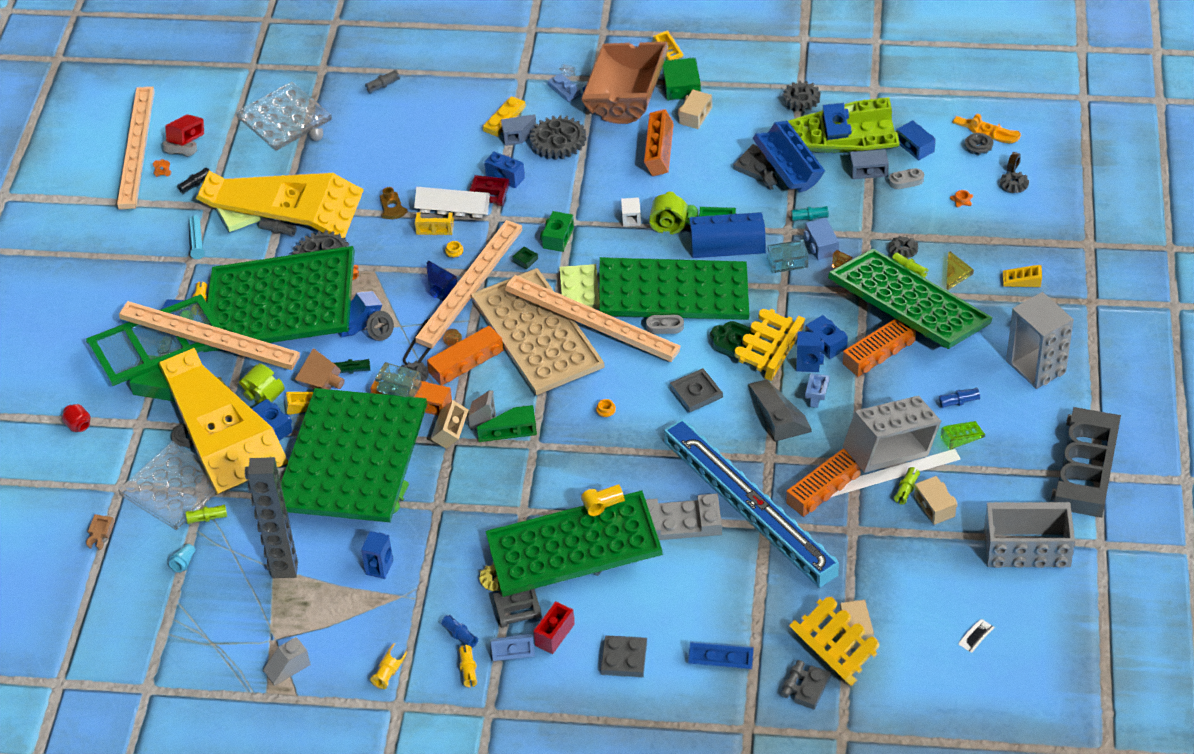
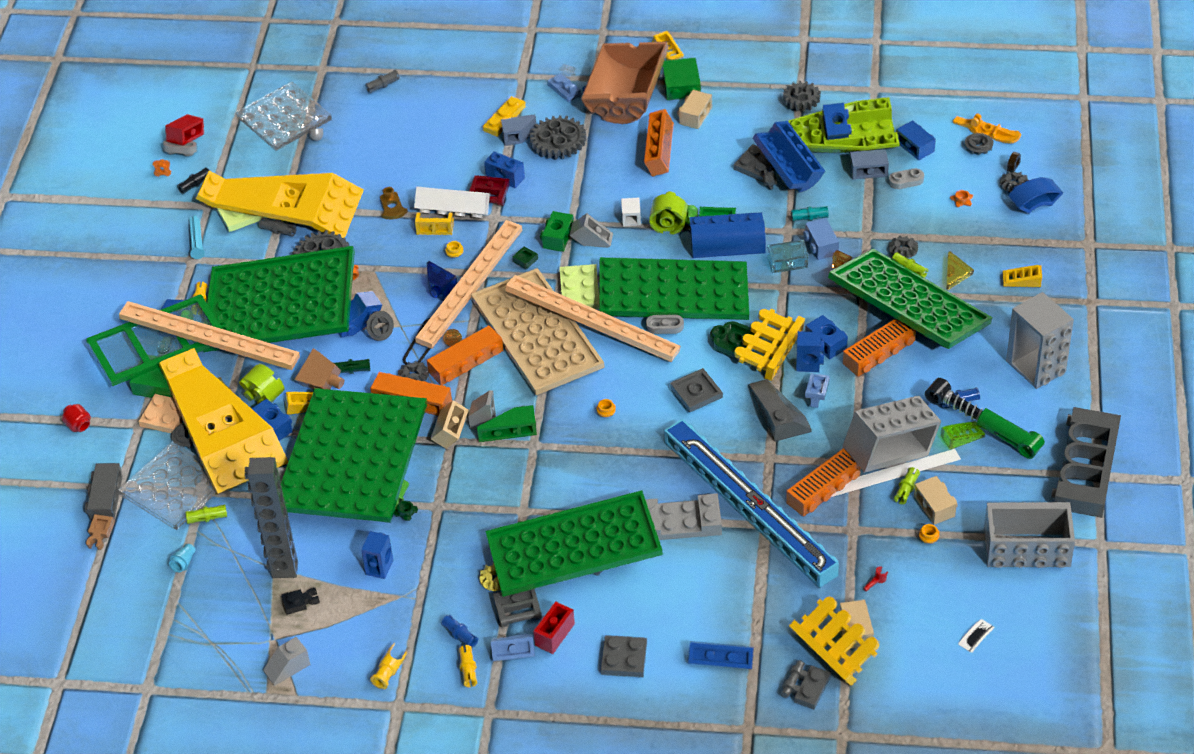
(104, 490): none -> dark grey brick
(136, 148): light nougat plate -> none
(161, 414): none -> light nougat plate
(296, 600): none -> black plate
(398, 380): clear light blue brick -> none
(405, 510): none -> dark green plate
(590, 232): none -> light grey slope
(596, 501): yellow piece -> none
(878, 578): none -> red hand
(929, 533): none -> light orange plate
(1026, 442): none -> piece
(1035, 193): none -> blue brick

